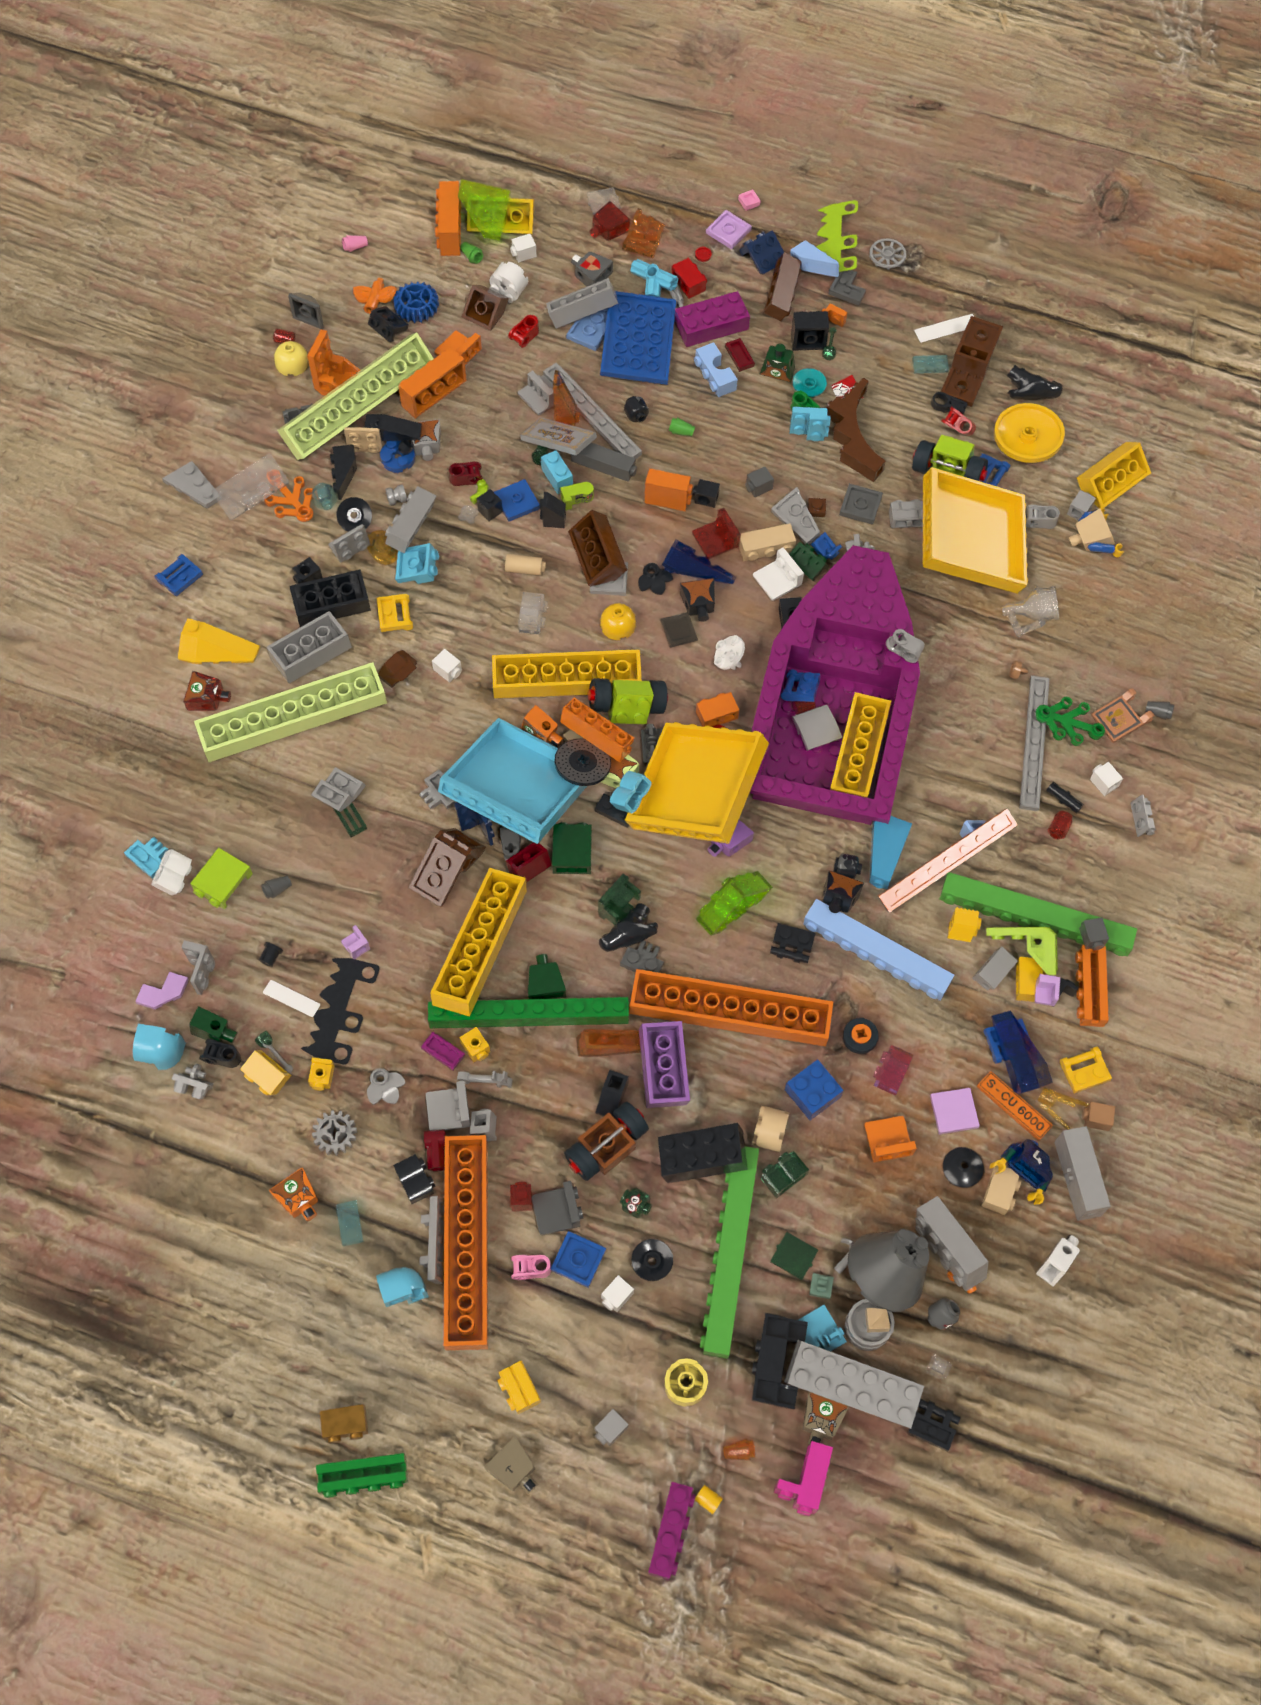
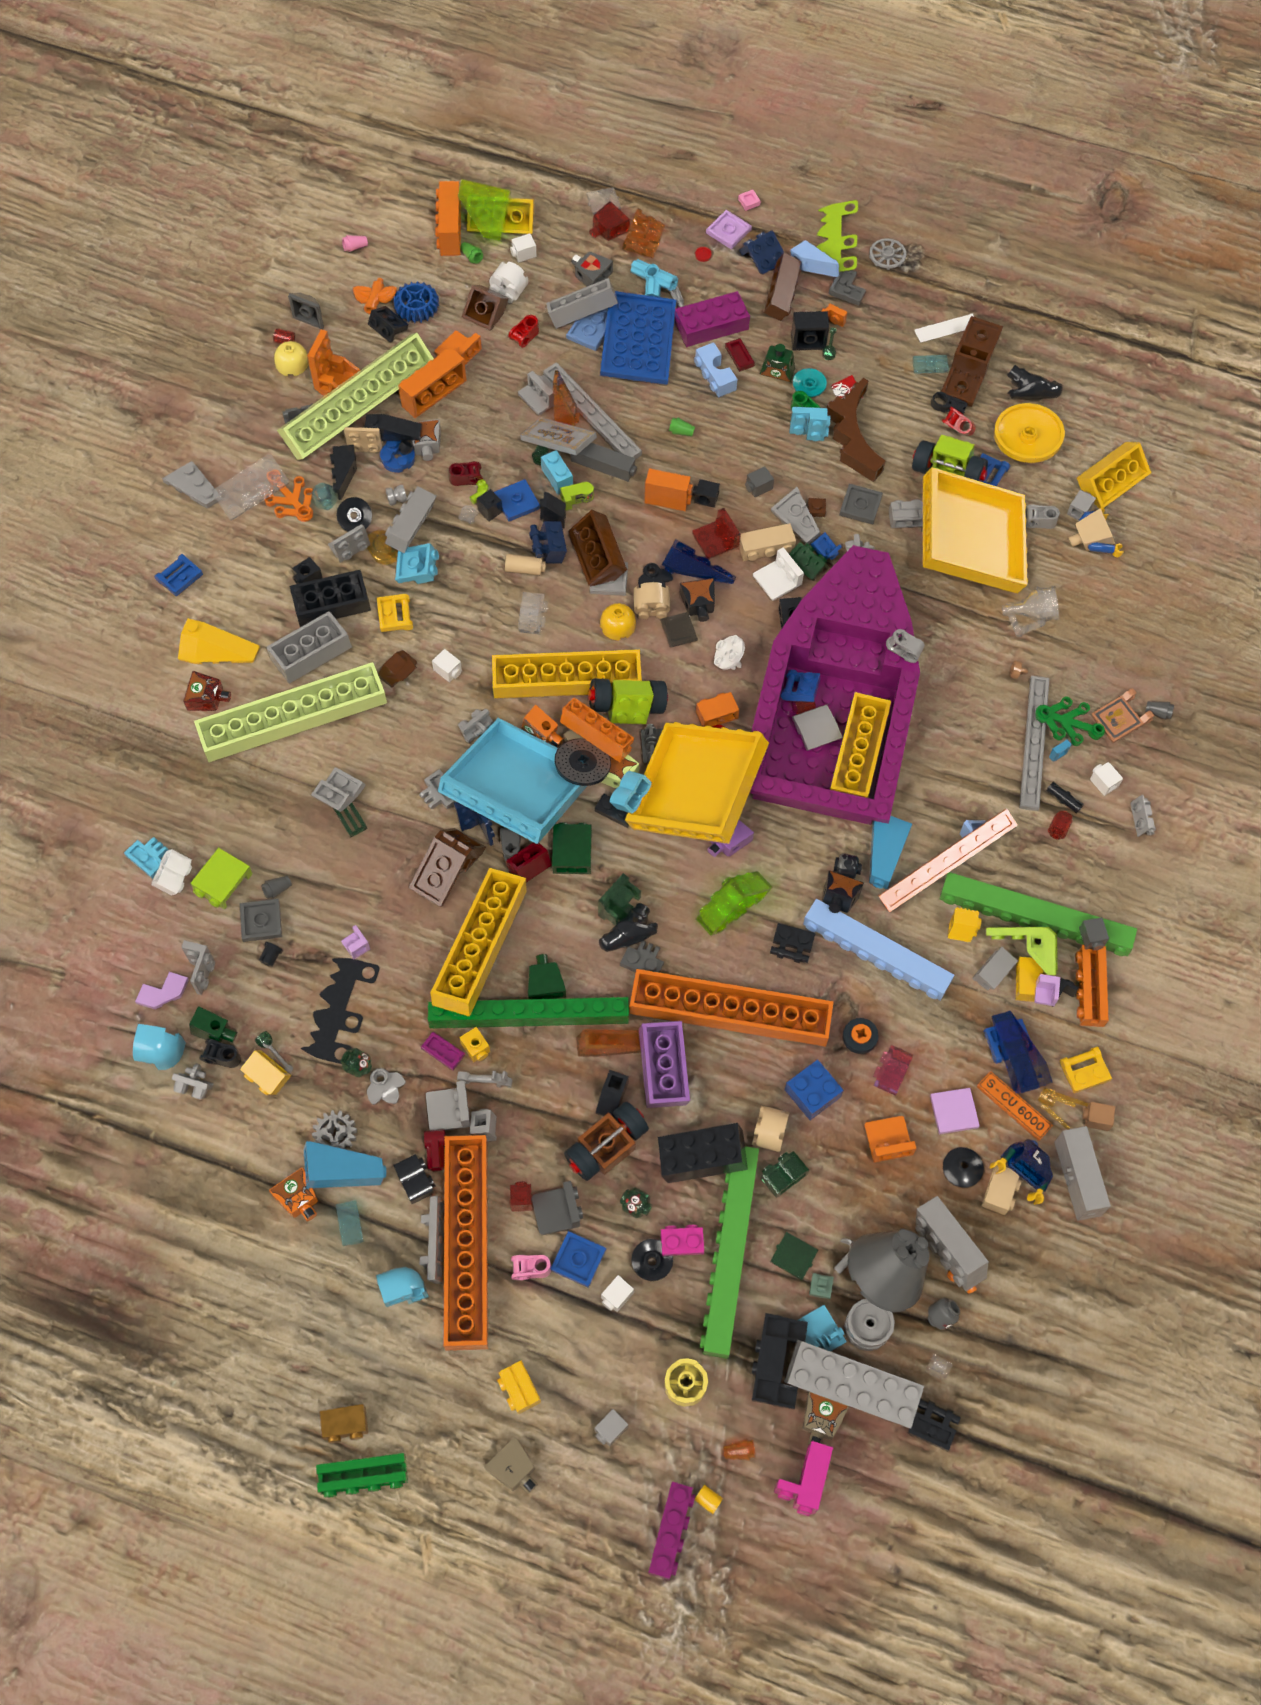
(260, 920): none -> dark grey plate
(291, 998): white sticker -> none
(324, 1081): yellow brick -> none
(339, 1167): none -> dark azure slope
(356, 1062): none -> clear green head
(477, 726): none -> light grey hips
(549, 541): none -> dark blue brick
(636, 409): black head -> none
(651, 600): none -> tan brick
(682, 1240): none -> dark pink bracket
(690, 278): red brick -> none
(877, 1320): tan slope -> none
(1059, 1260): white torso -> none
(1060, 750): none -> dark azure tile

